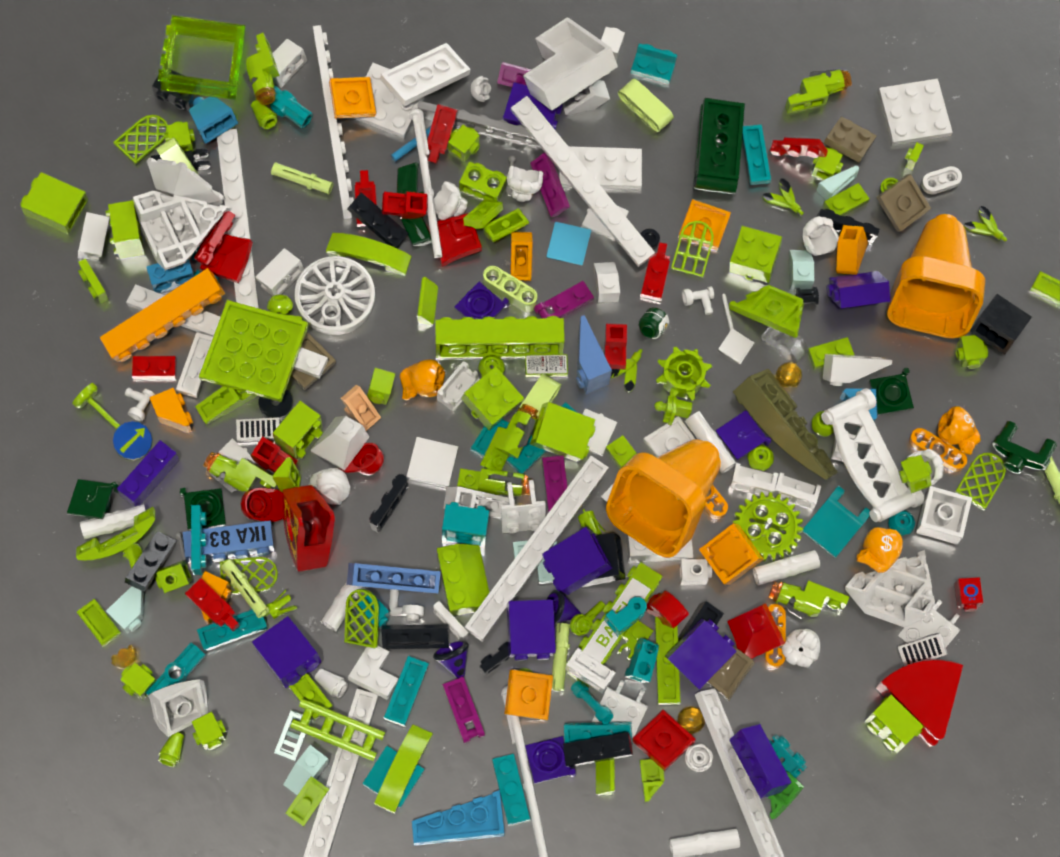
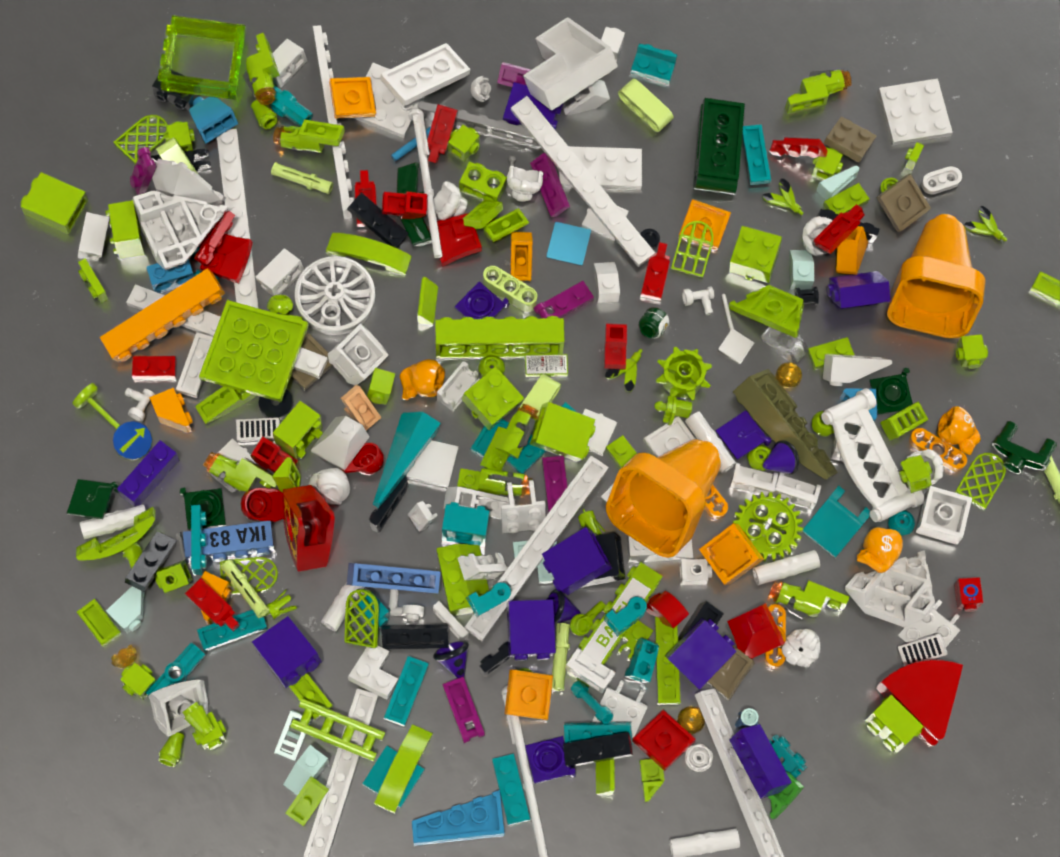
(142, 171): none -> magenta plate
(197, 717): none -> lime cone
(309, 137): none -> lime plate
(331, 683): white cone -> none
(357, 355): none -> white slope
(410, 439): none -> teal wedge
(421, 516): none -> white tile
(482, 567): none -> white hinge
(498, 594): none -> teal leg
(592, 365): medium blue slope -> none
(748, 718): none -> light aqua piece
(783, 458): none -> dark purple hat
(839, 229): none -> red hinge
(892, 426): none -> lime slope
(1000, 324): black brick -> none

